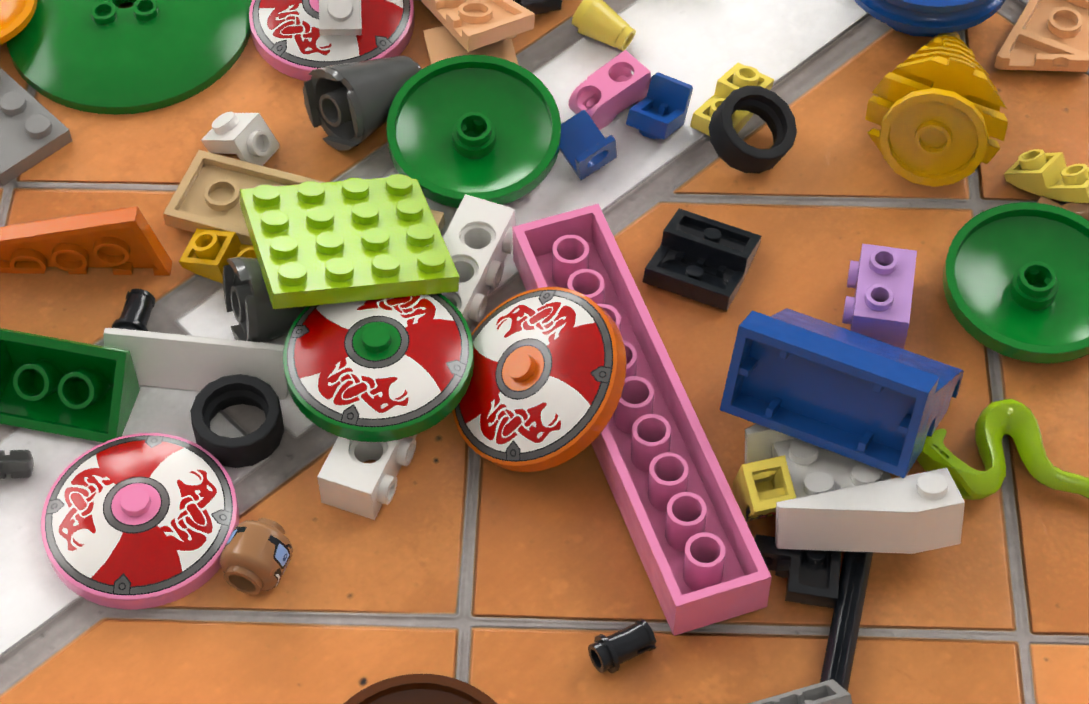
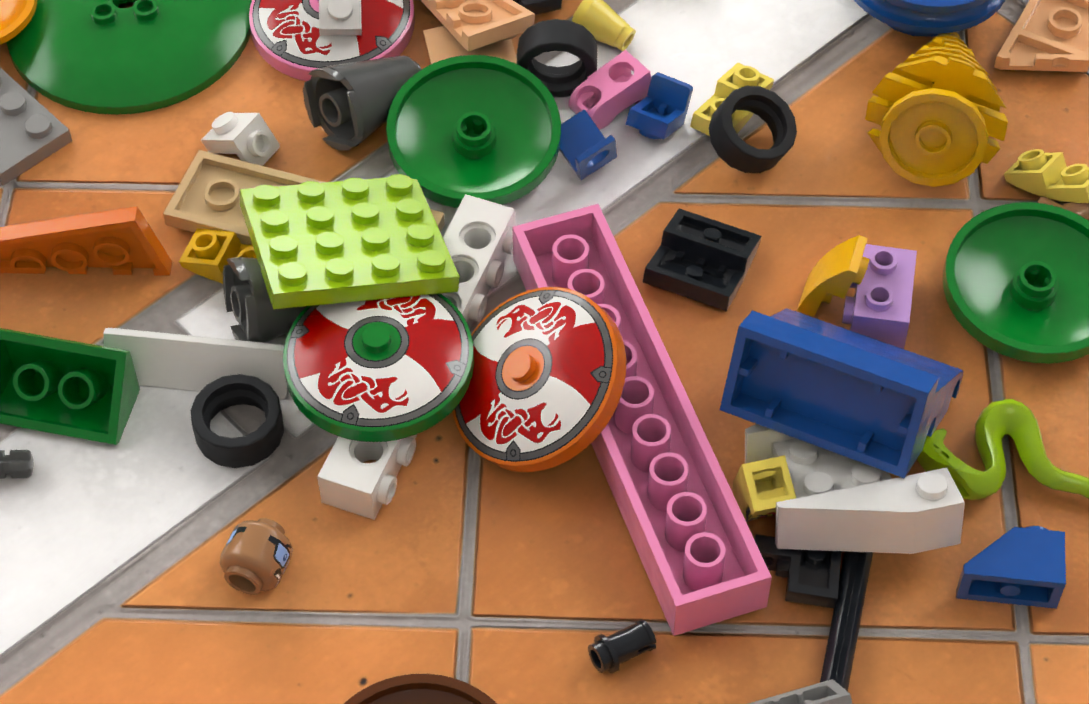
(136, 310): black pin -> none
(139, 521): dish -> none
(558, 36): none -> black tyre
(834, 274): none -> yellow slope
(1018, 569): none -> blue slope

